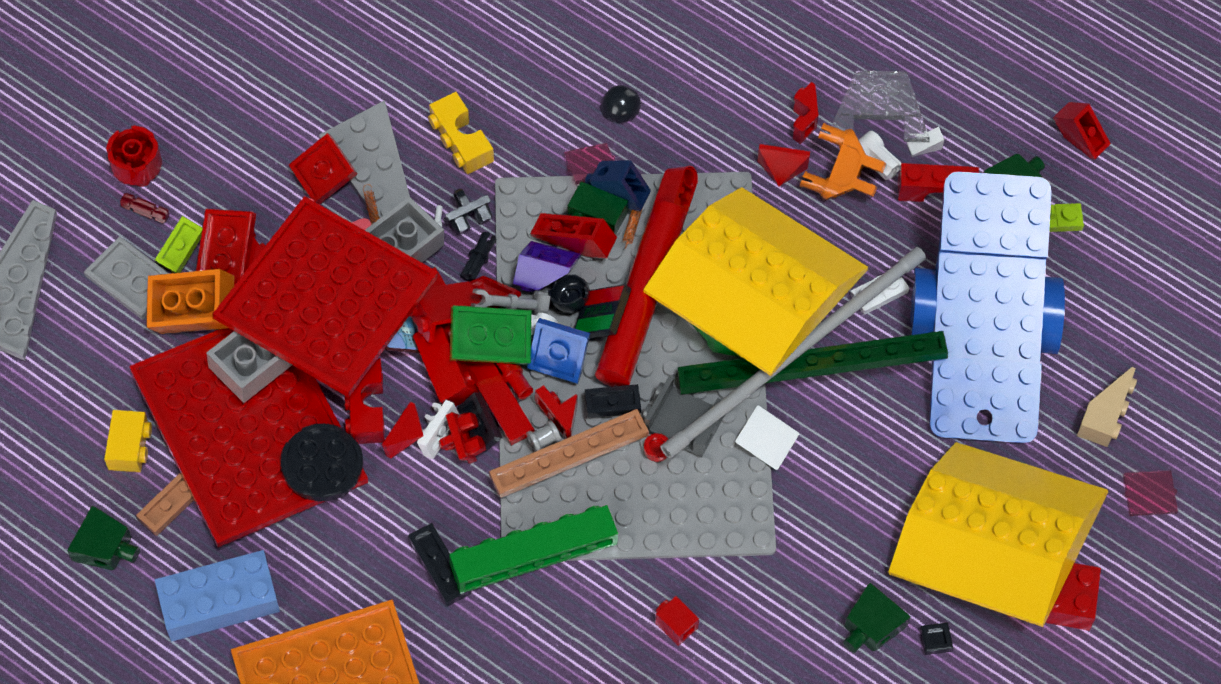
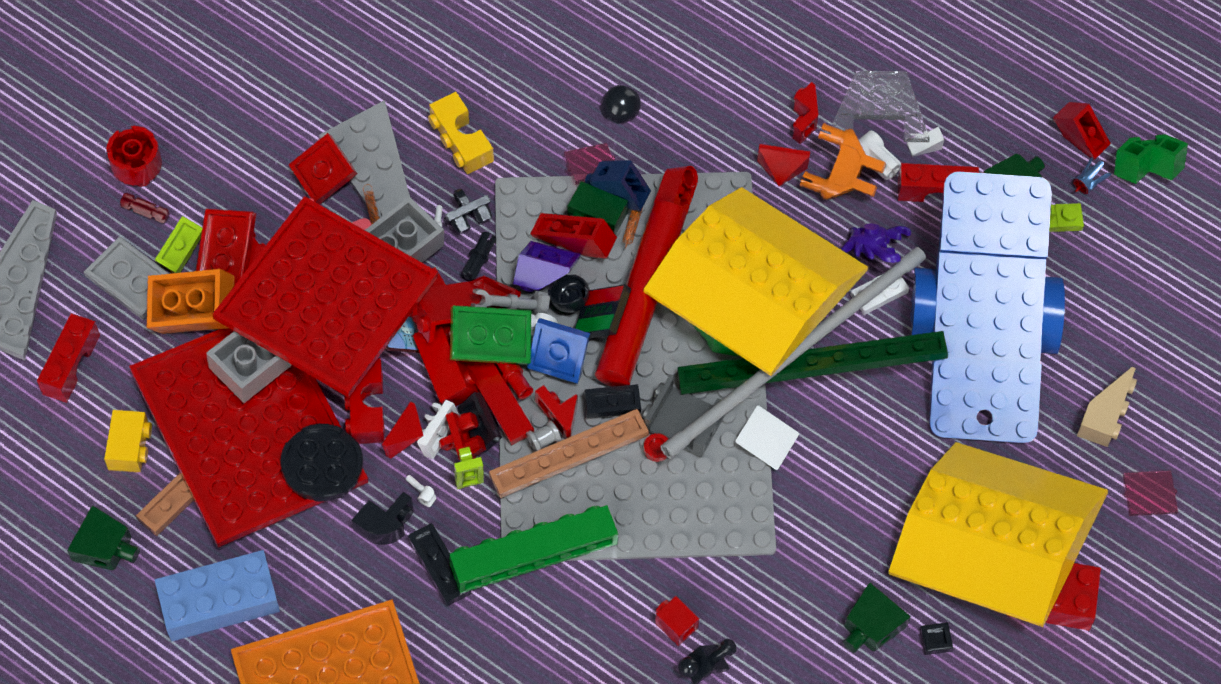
(59, 372): none -> red arch
(382, 526): none -> black brick
(426, 495): none -> white hand
(469, 470): none -> lime plate
(706, 660): none -> black piece
(873, 240): none -> dark purple animal
(1084, 181): none -> flat silver piece
(1160, 156): none -> green brick

